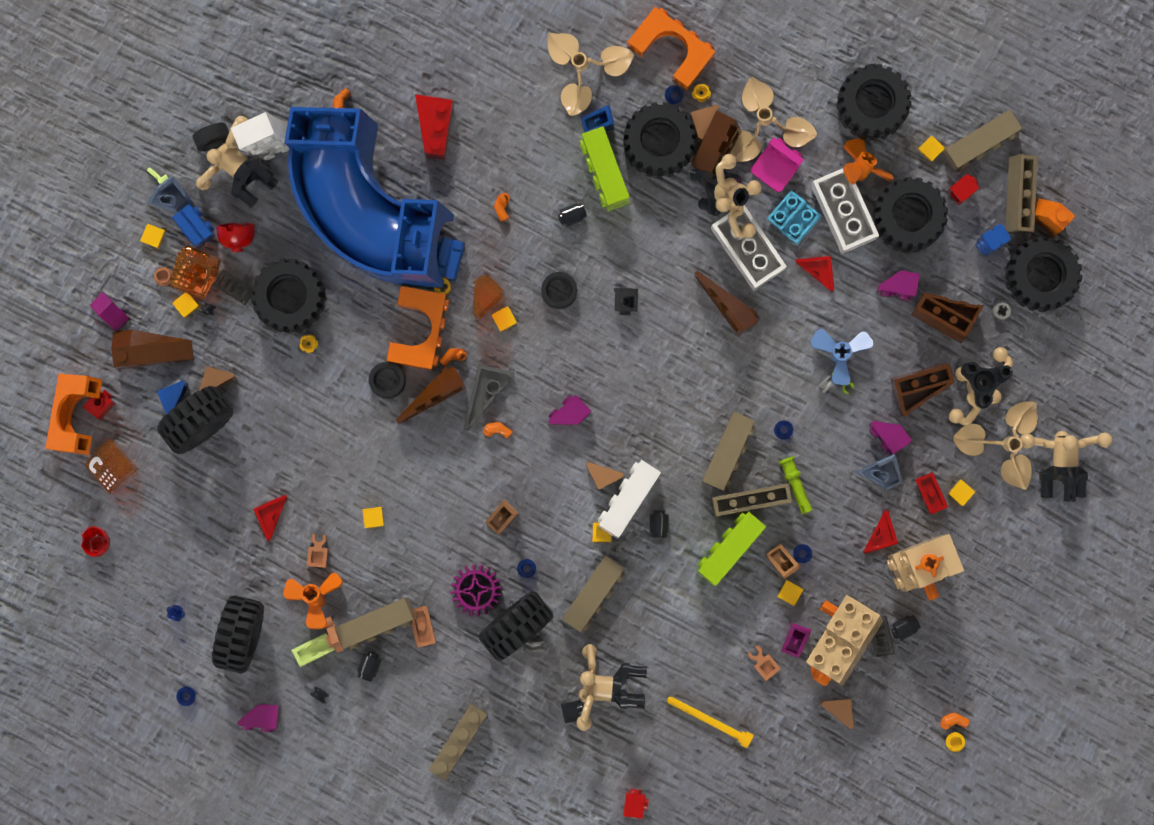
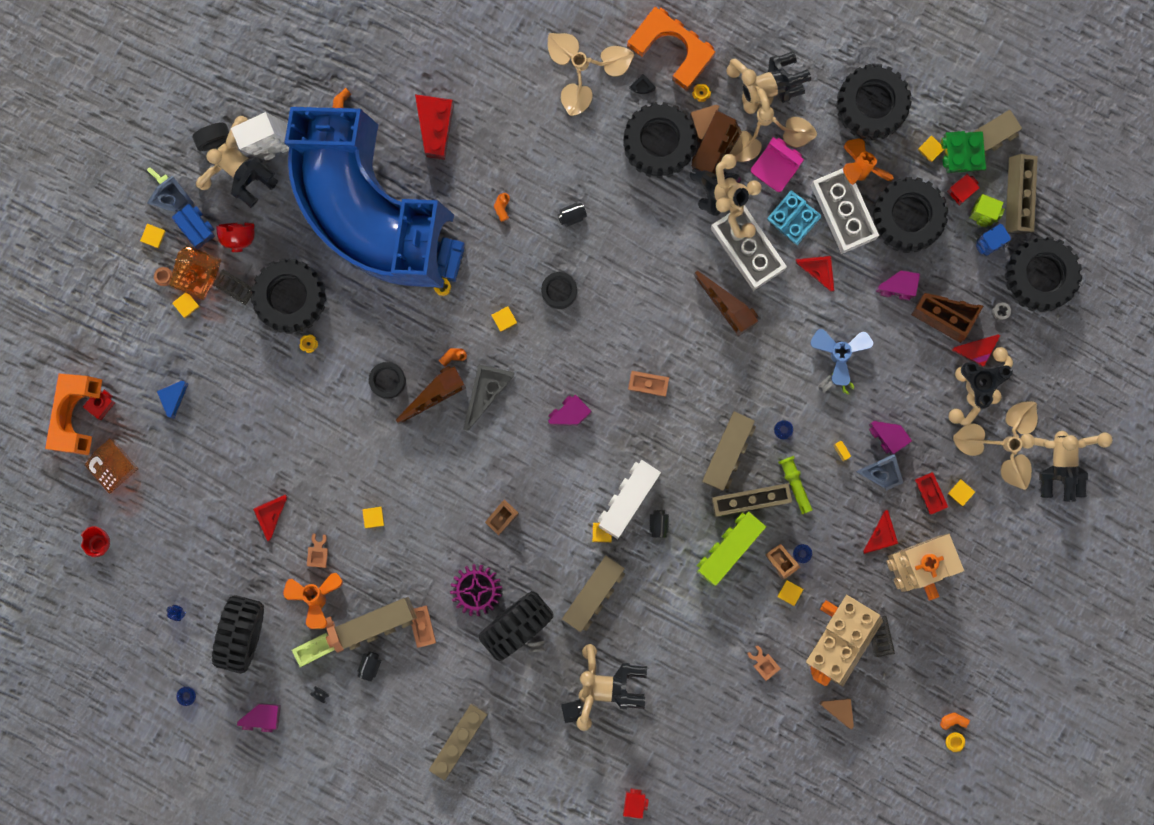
(109, 311): magenta slope -> none
(141, 349): reddish brown wedge -> none
(195, 420): black tyre -> none
(206, 308): black bush -> none
(216, 378): medium nougat slope -> none
(422, 355): orange arch -> none
(485, 296): clear orange slope -> none
(497, 427): orange arm -> none
(532, 568): clear blue plate -> none
(599, 118): blue slope -> none
(603, 476): medium nougat slope -> none
(605, 169): lime brick -> none
(631, 297): black brick -> none
(642, 85): none -> black tile
(648, 383): none -> nougat plate
(676, 89): clear blue plate -> none
(743, 738): yellow piece -> none
(770, 84): none -> wheel
(795, 640): magenta slope -> none
(842, 450): none -> yellow tile
(905, 627): black brick -> none
(919, 386): reddish brown wedge -> none
(963, 151): none -> green plate
(978, 350): none -> red tile
(987, 211): none -> lime brick
(1052, 216): orange slope -> none

